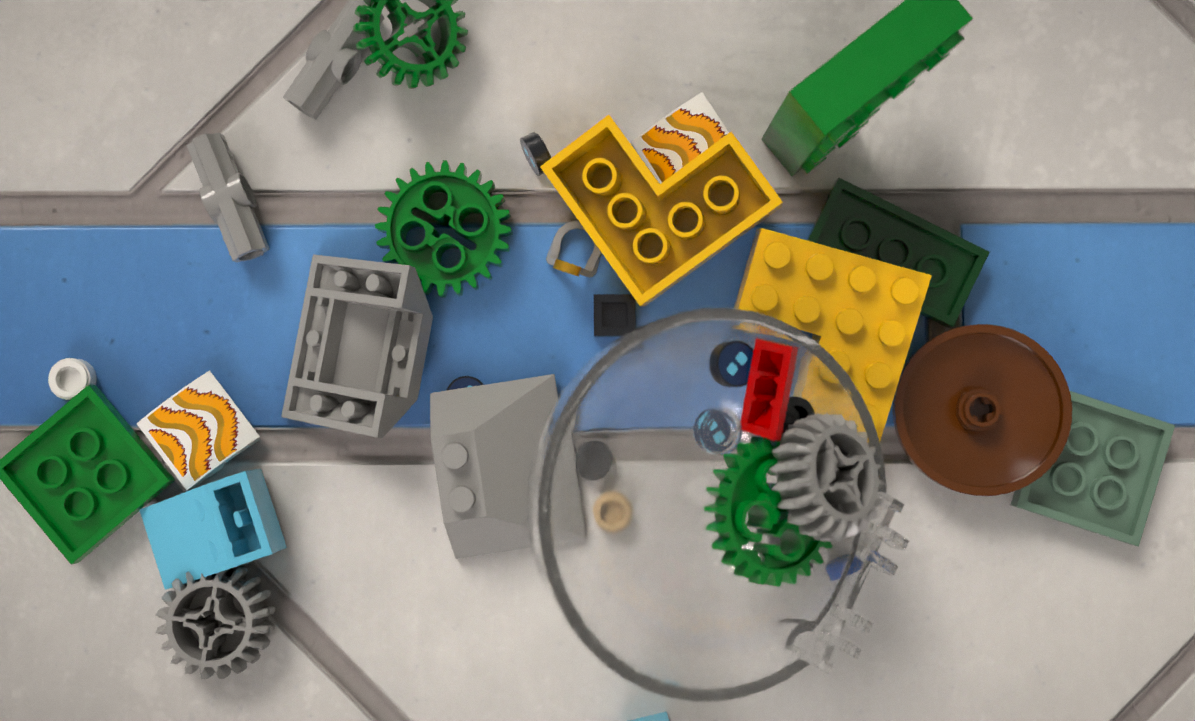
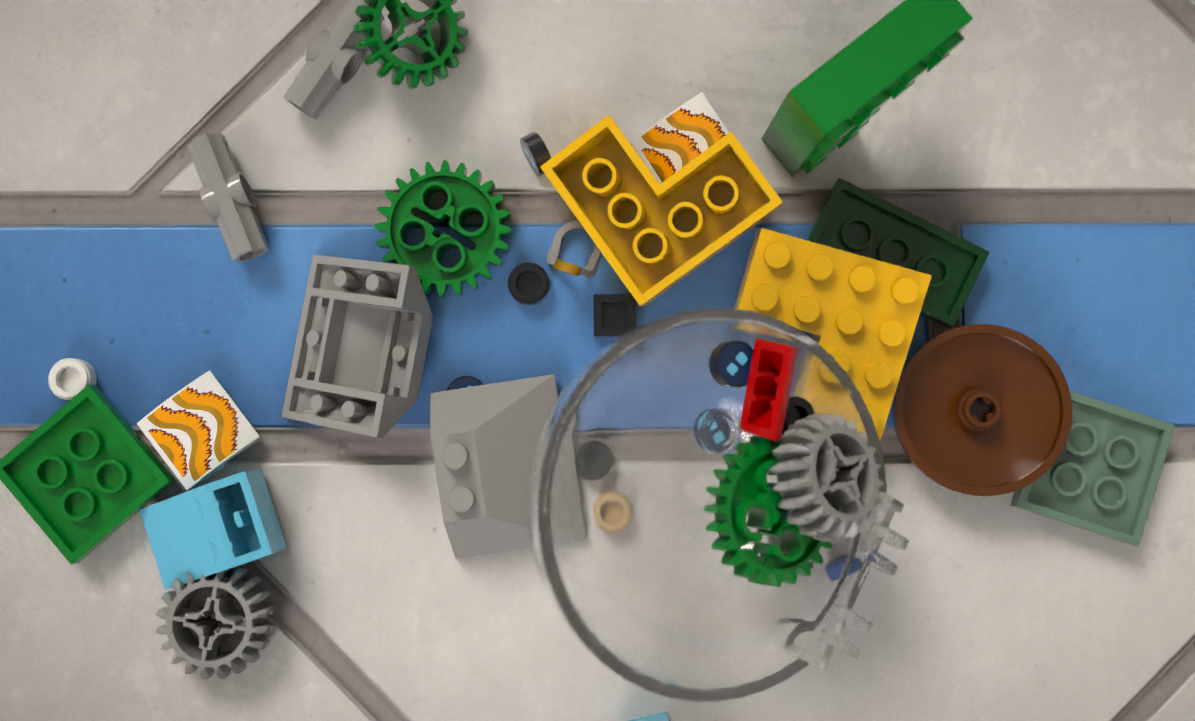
(528, 283): none -> black tile

